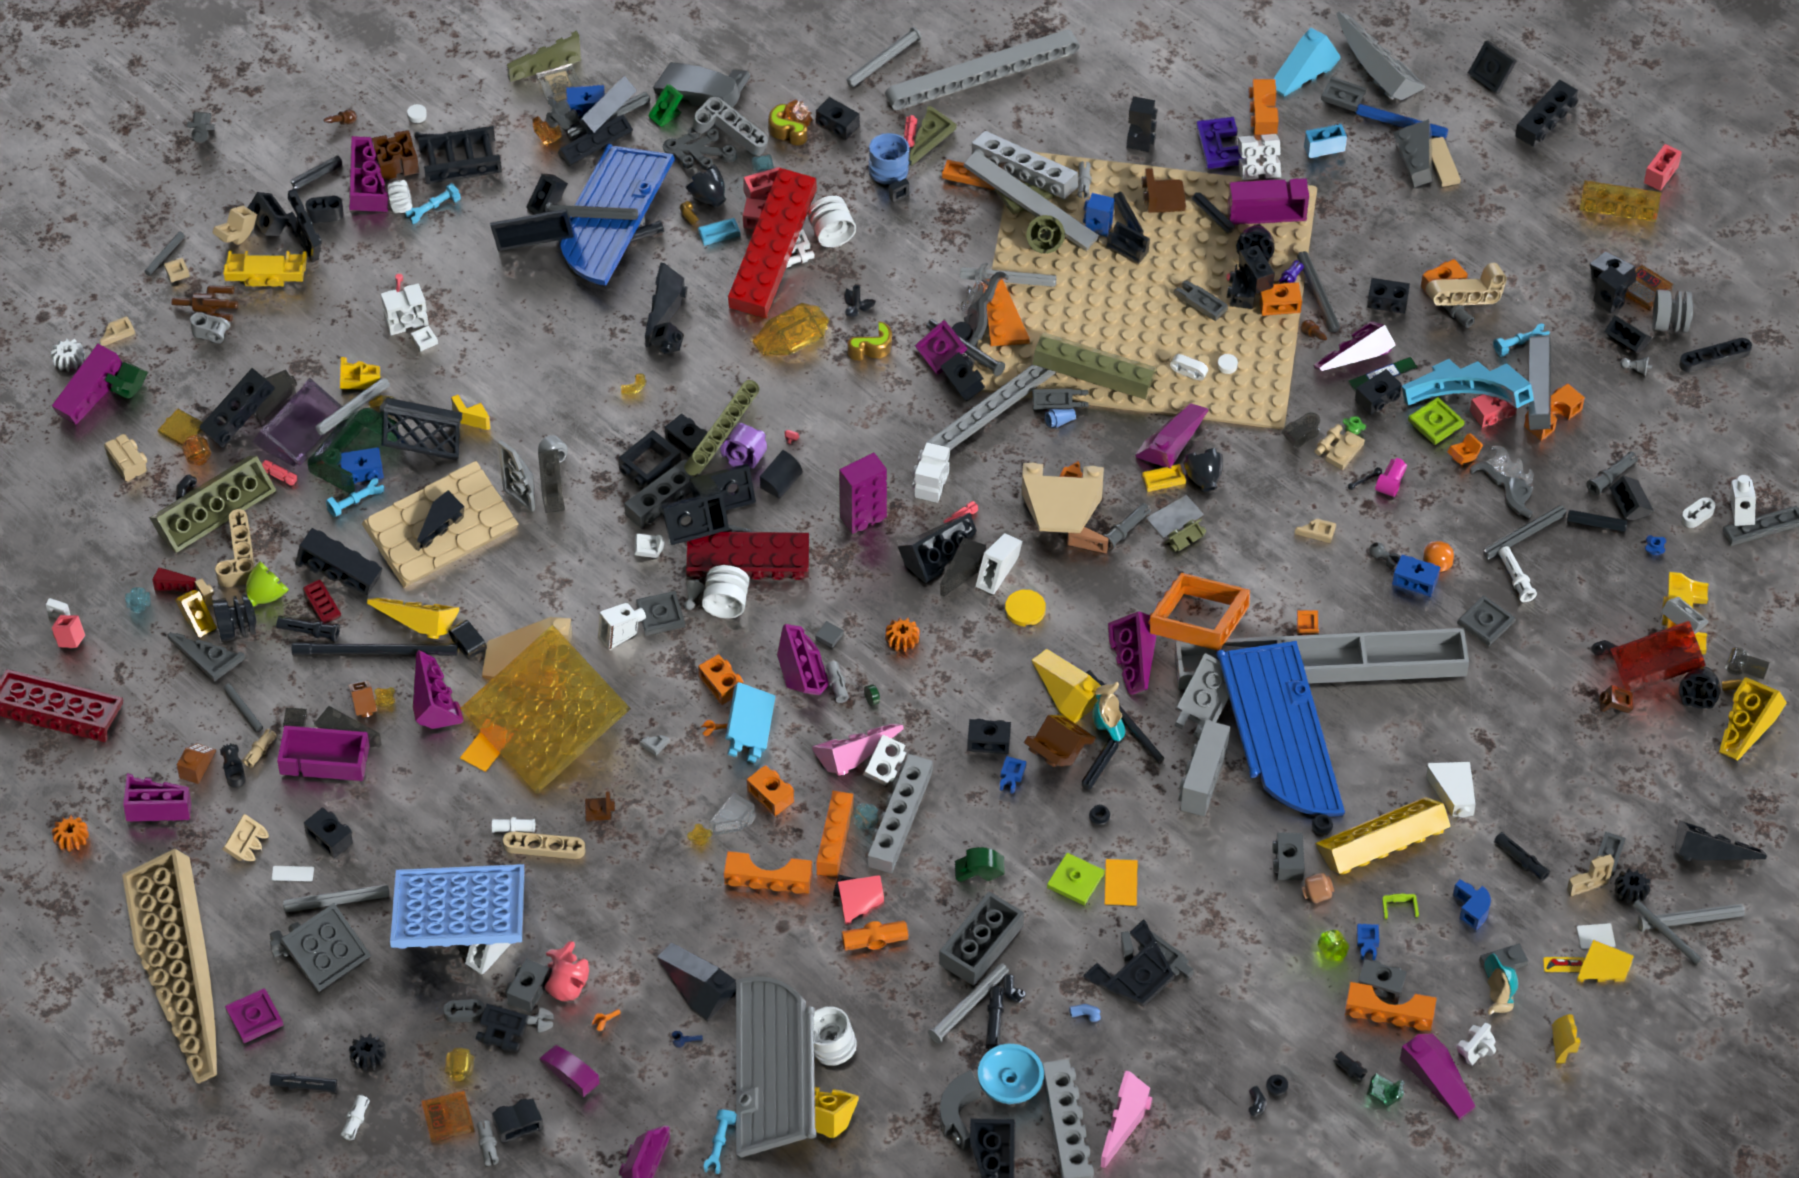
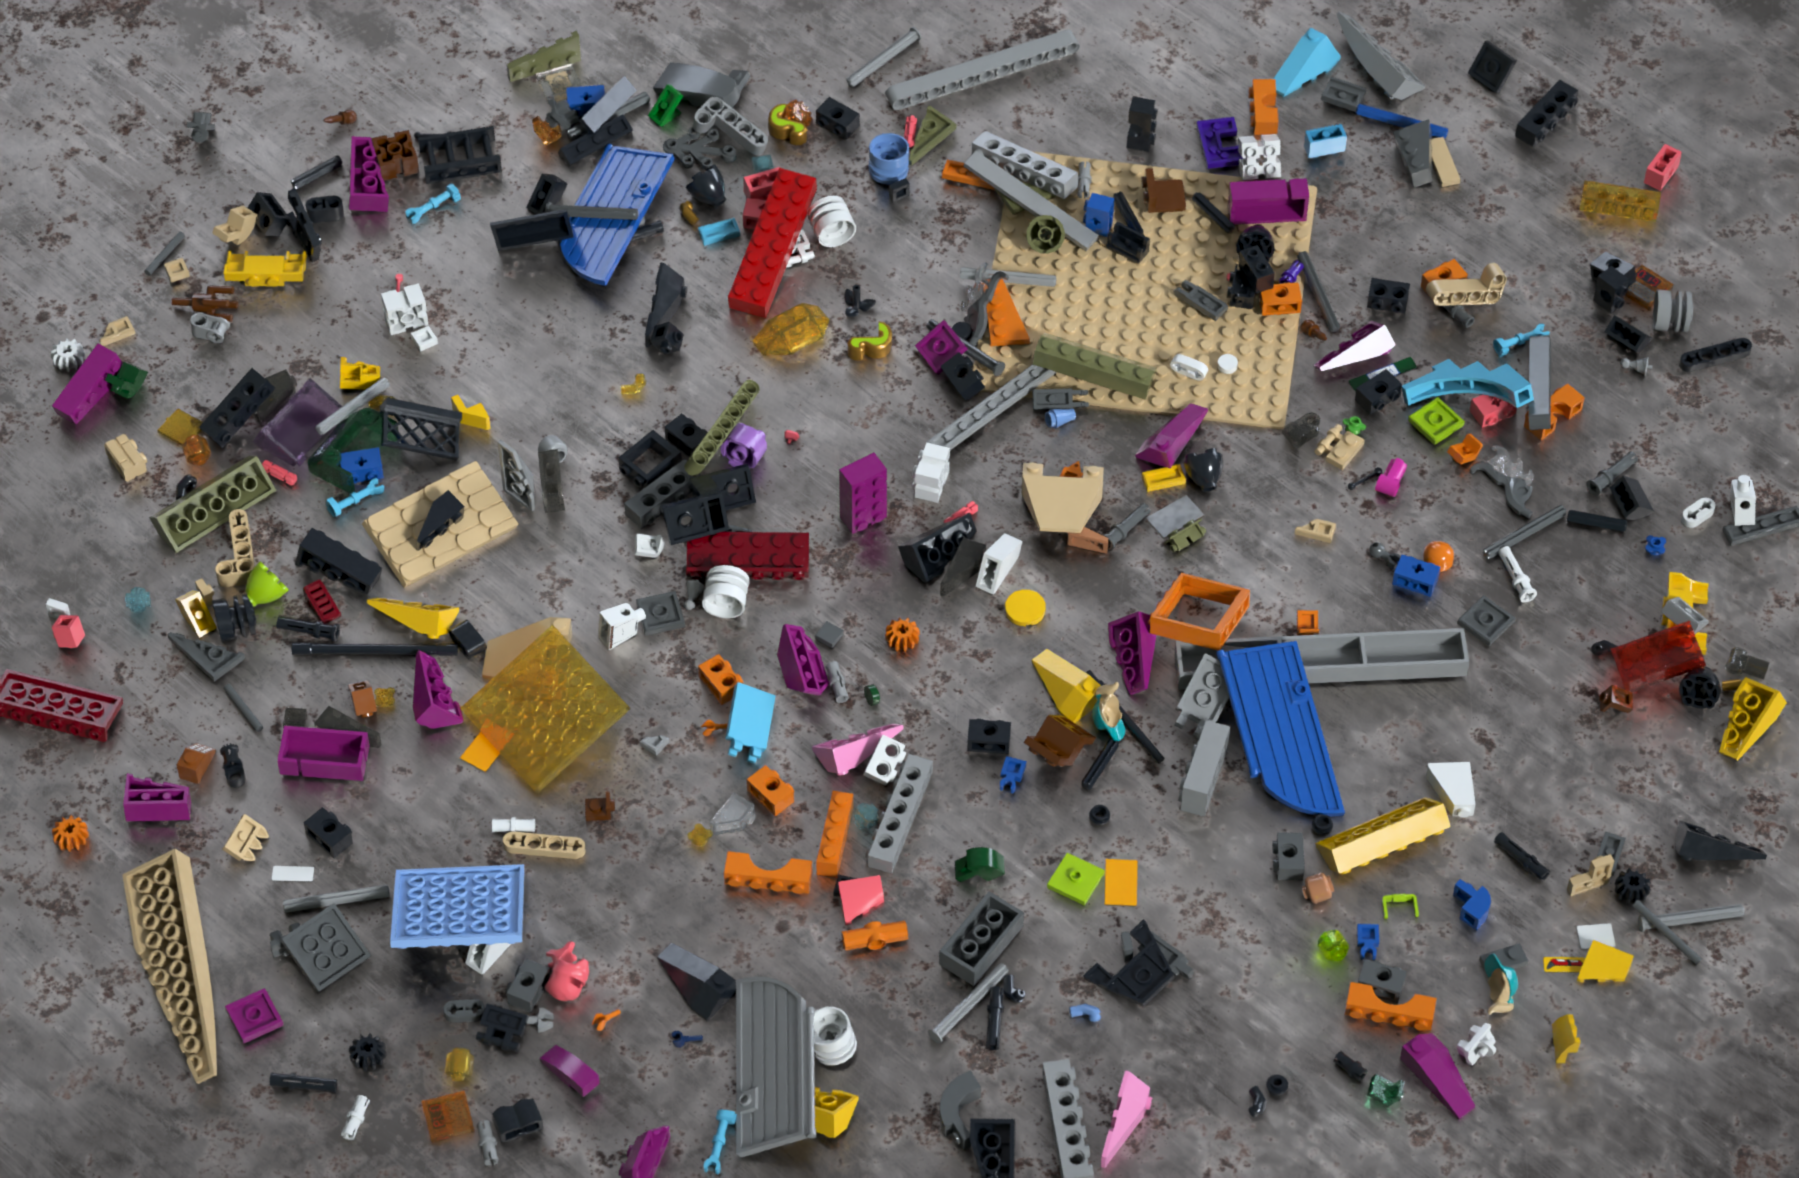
(172, 581): dark red slope -> none
(259, 748): tan pin -> none
(399, 196): white gear -> none
(417, 113): white tile -> none
(780, 474): black brick -> none
(1010, 1063): medium azure dish -> none

